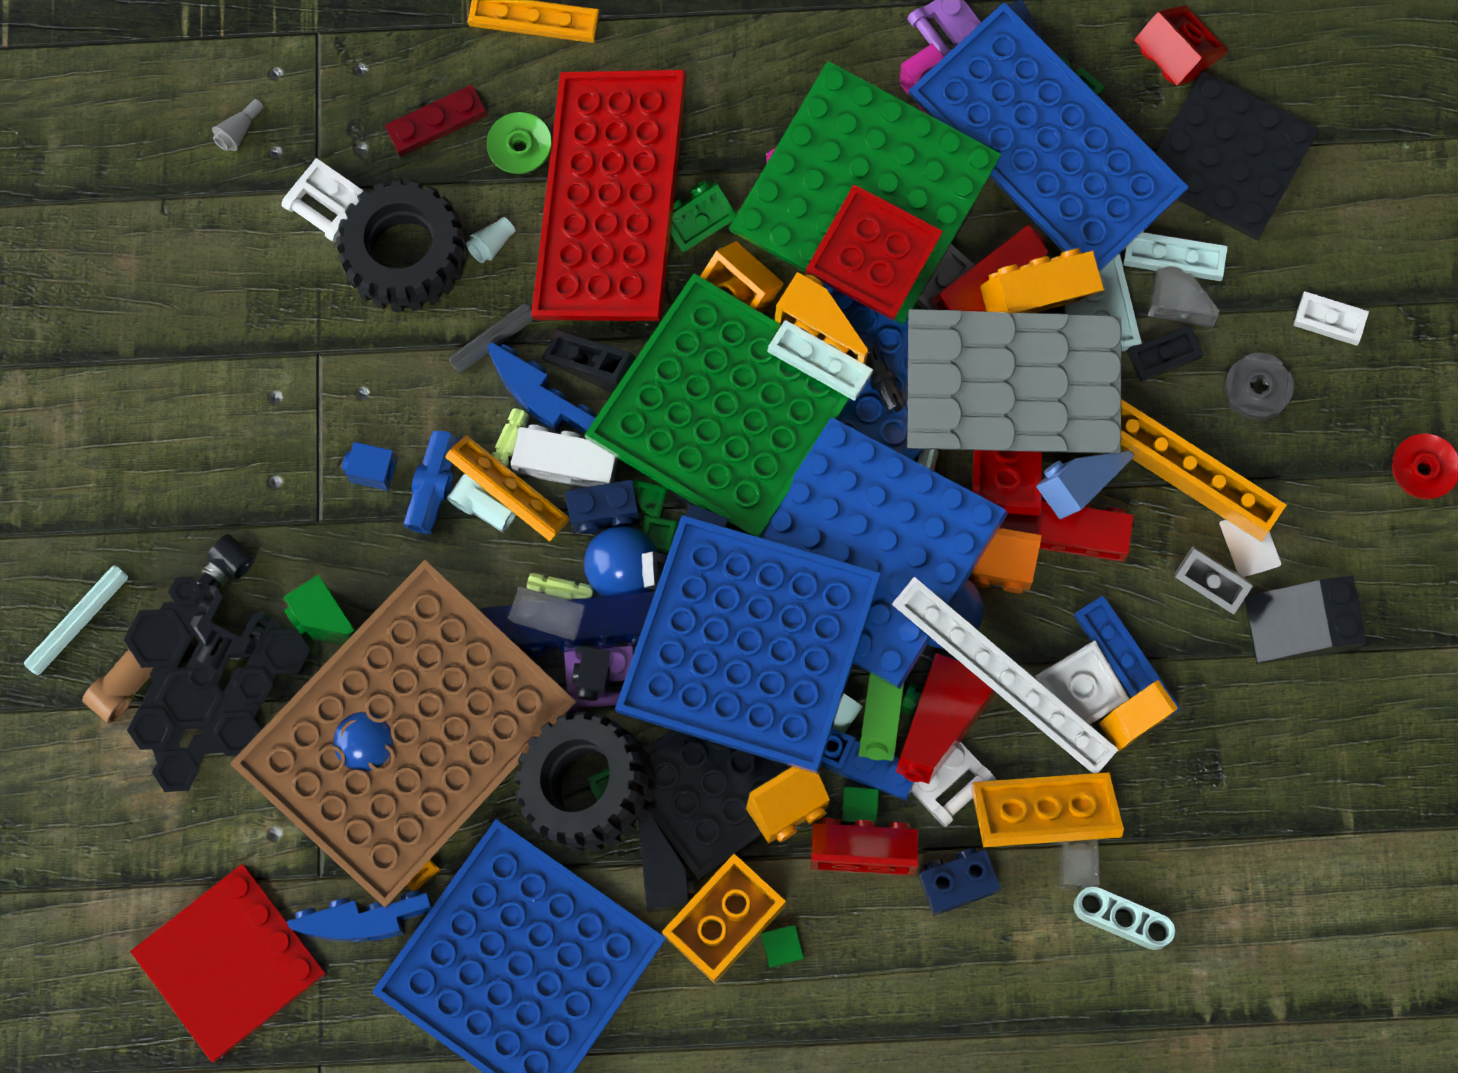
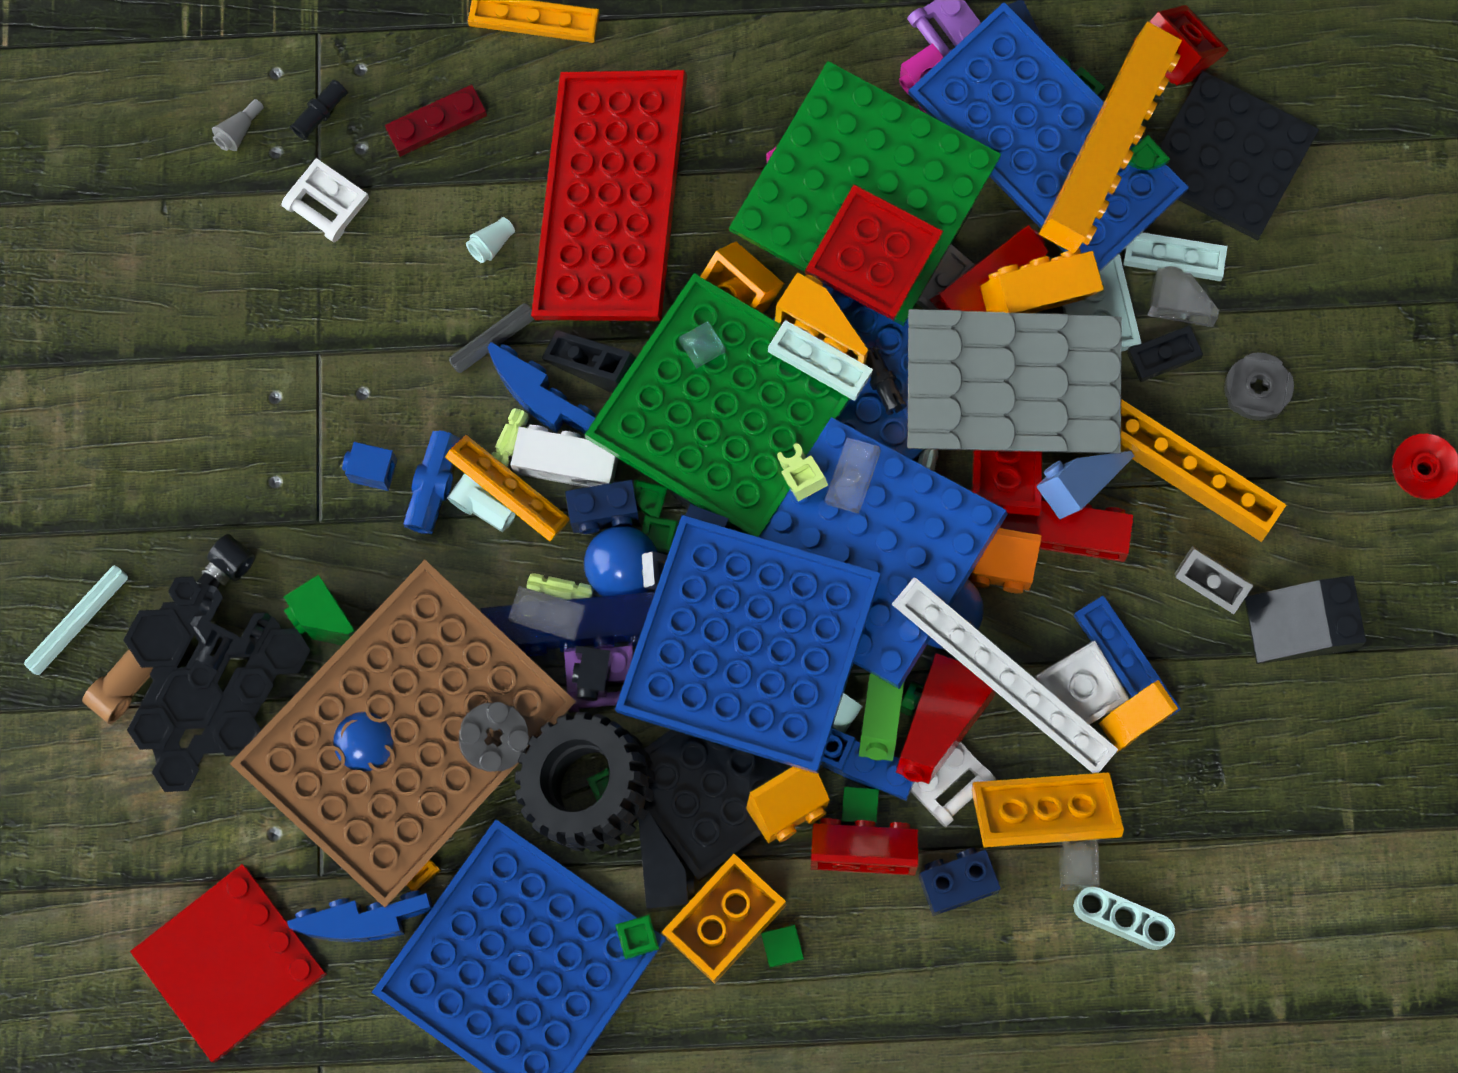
(318, 109): none -> black pin
(392, 207): black tyre -> none
(493, 716): none -> flat silver plate
(514, 130): bright green dish -> none
(637, 937): none -> green tile
(700, 214): green bracket -> none
(702, 344): none -> clear light blue tile
(802, 474): none -> yellowish green plate
(852, 475): none -> clear plate
(1110, 139): none -> light orange brick
(1148, 155): none -> green tile
(1248, 553): white sticker -> none
(1330, 318): white plate -> none

